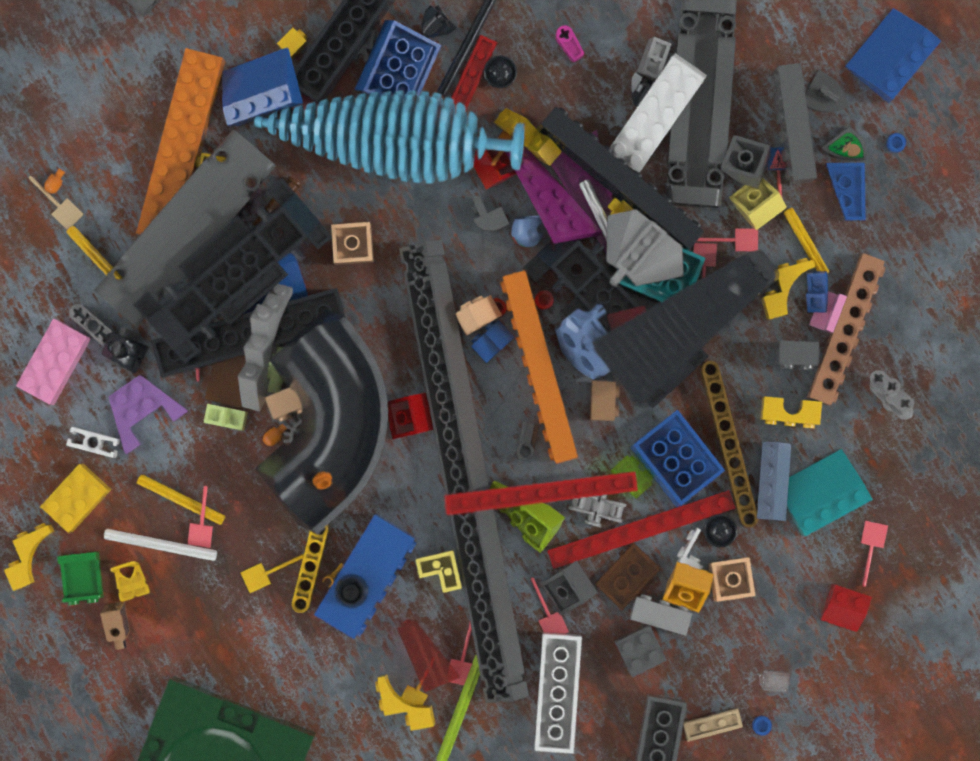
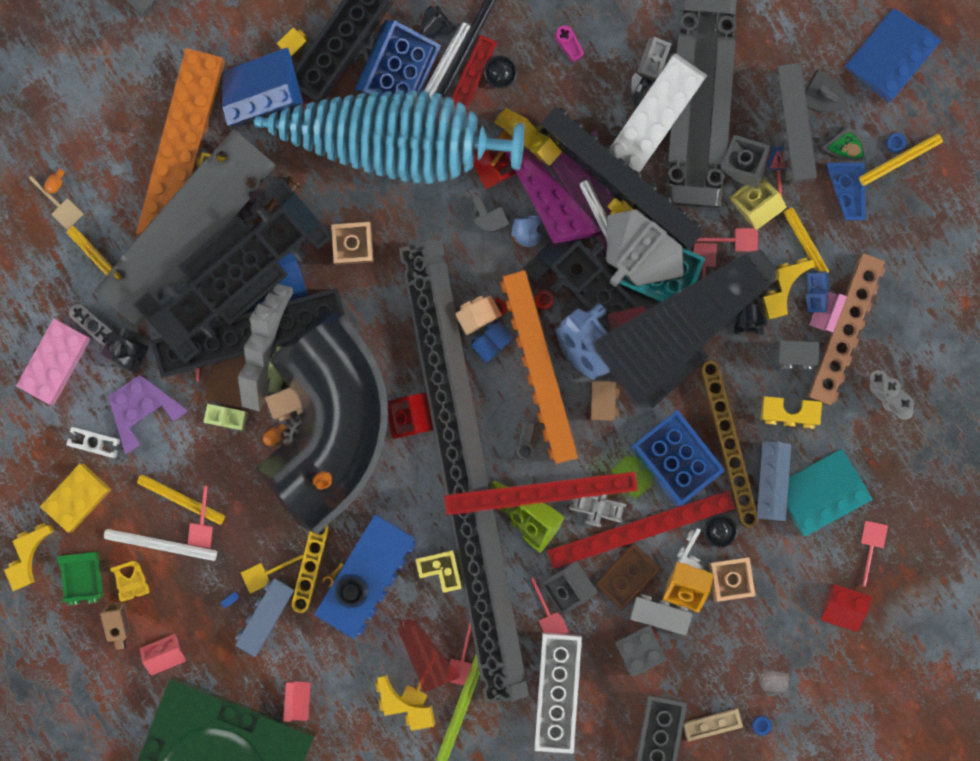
(162, 655): none -> coral panel
(229, 599): none -> blue tile
(265, 617): none -> sand blue brick
(297, 701): none -> coral panel
(447, 58): none -> white axle
(750, 320): none -> black brick
(900, 159): none -> yellow axle

